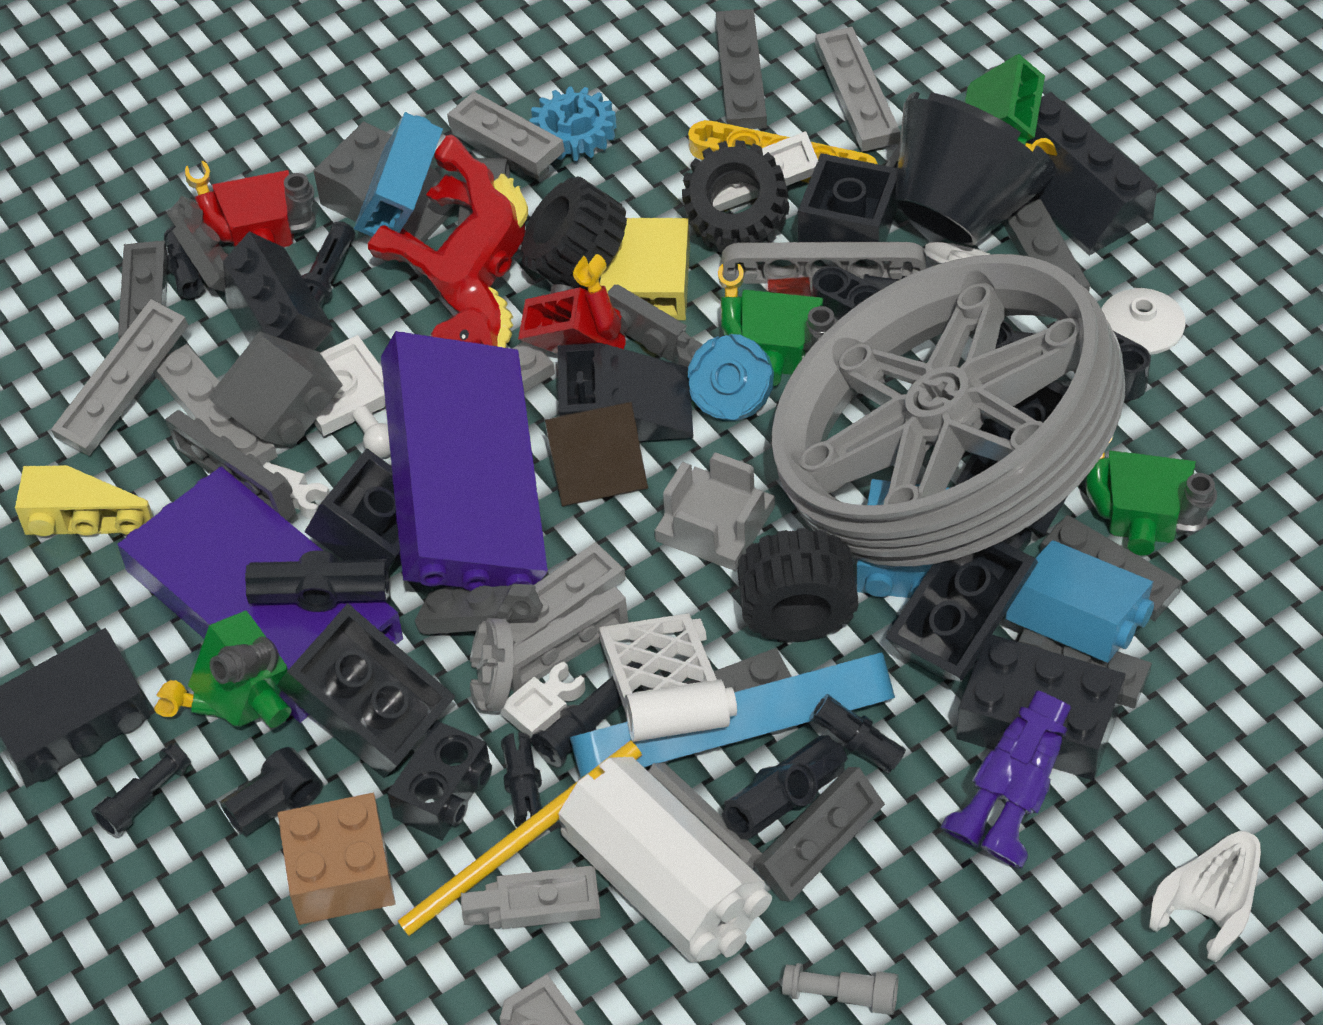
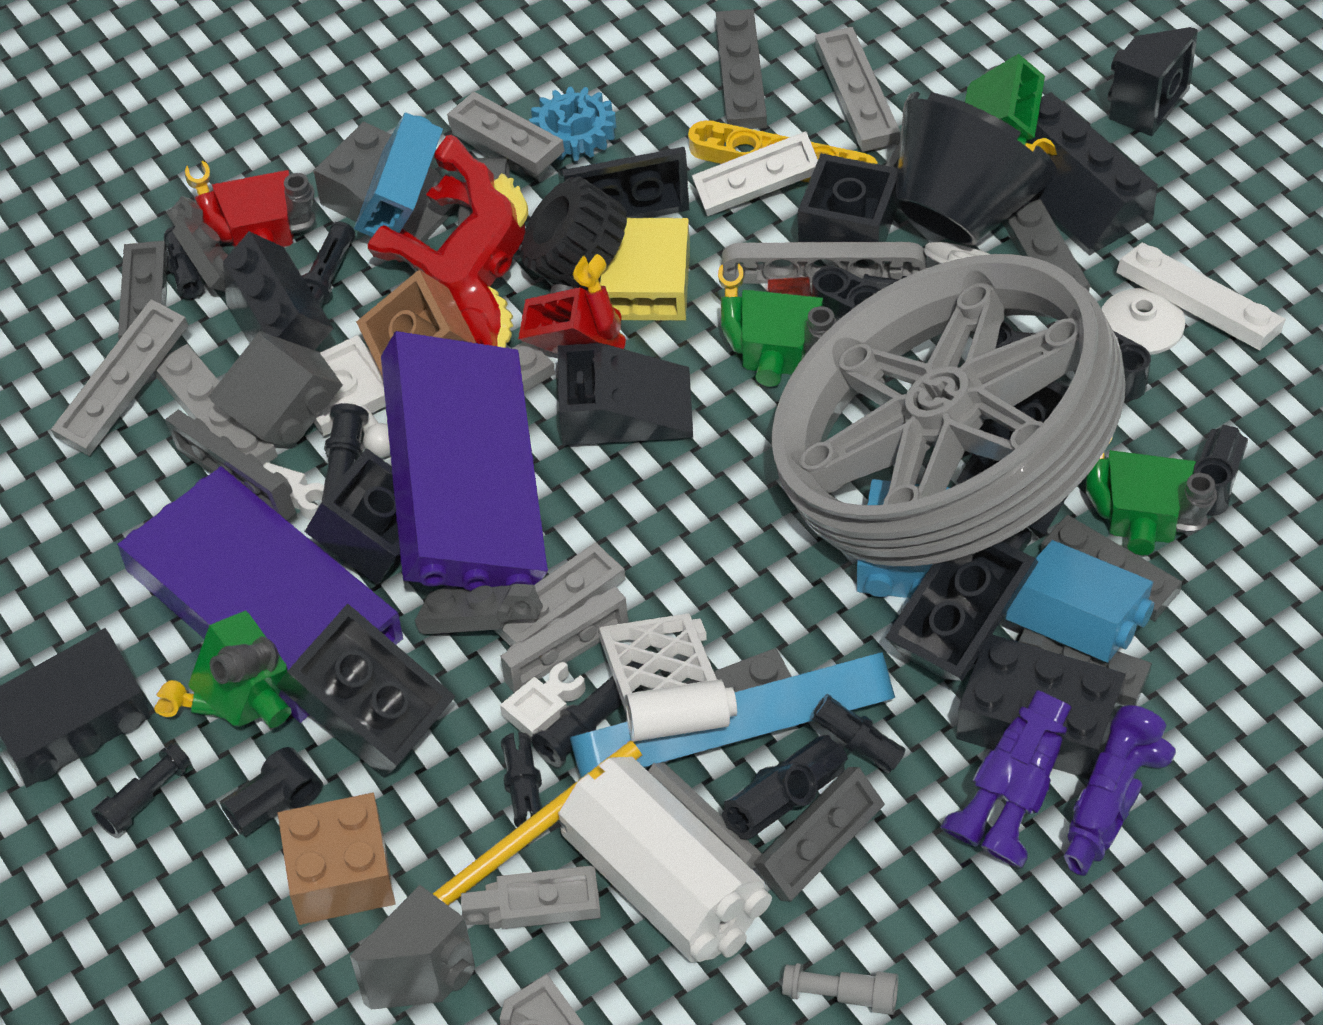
(75, 503): light yellow slope -> none
(317, 581): black piece -> none
(344, 443): none -> black pin
(414, 307): none -> medium nougat brick
(414, 954): none -> dark grey slope
(431, 776): black brick -> none
(494, 659): light grey tile -> none
(596, 453): dark brown piece -> none
(643, 183): none -> black slope
(653, 327): dark grey hinge -> none
(714, 511): light grey panel -> none
(728, 167): black tyre -> none
(730, 377): dark azure tile -> none
(797, 585): black tyre -> none
(1112, 790): none -> dark purple piece
(1151, 78): none -> black slope
(1201, 296): none -> white plate
(1217, 886): white animal -> none
(1221, 461): none -> black piece

